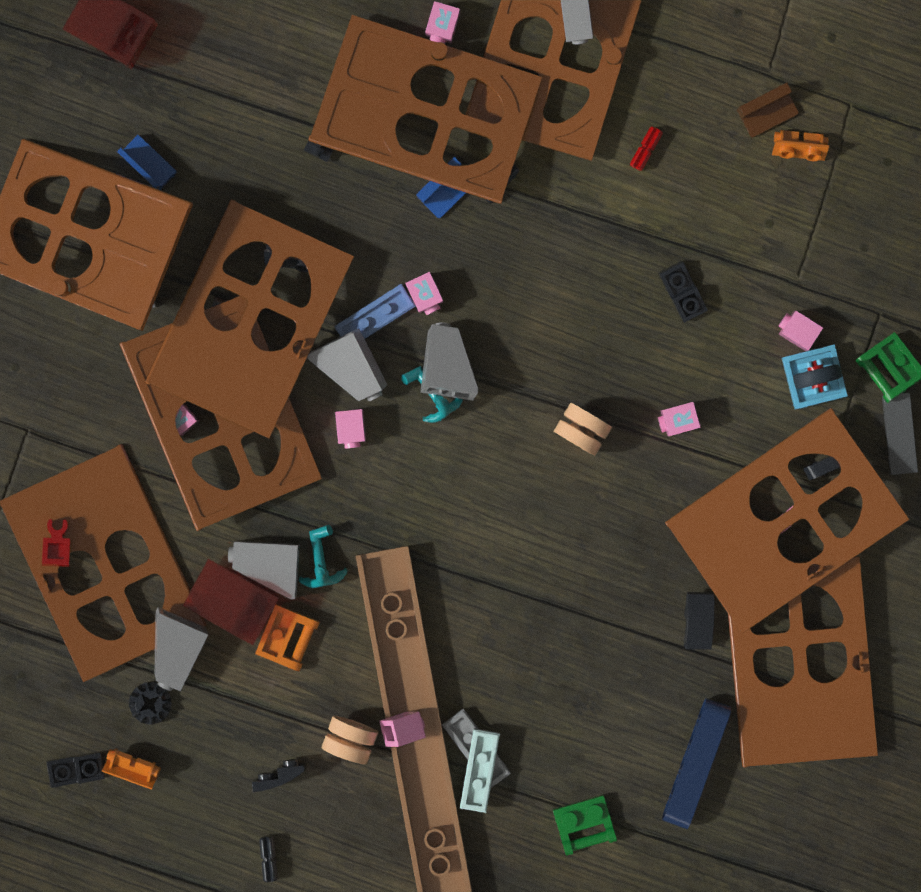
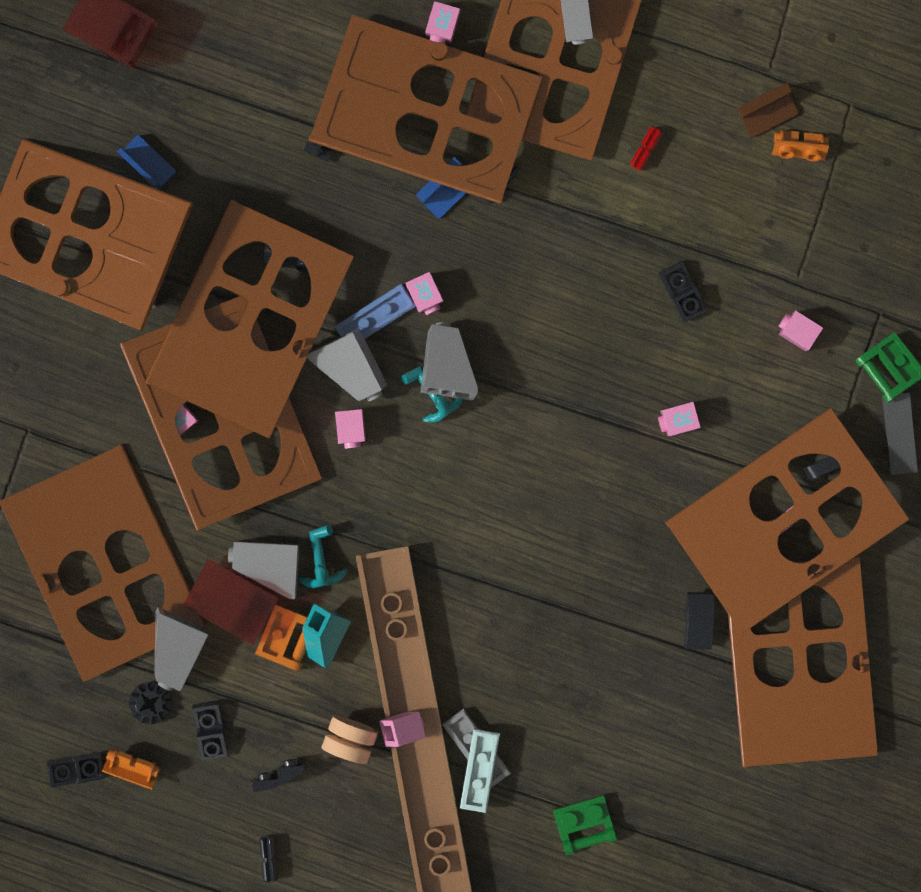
(56, 549): red plate -> none
(210, 730): none -> black slope
(323, 634): none -> teal slope
(582, 429): light nougat wheel -> none
(696, 763): dark blue beam -> none
(814, 377): medium azure plate -> none

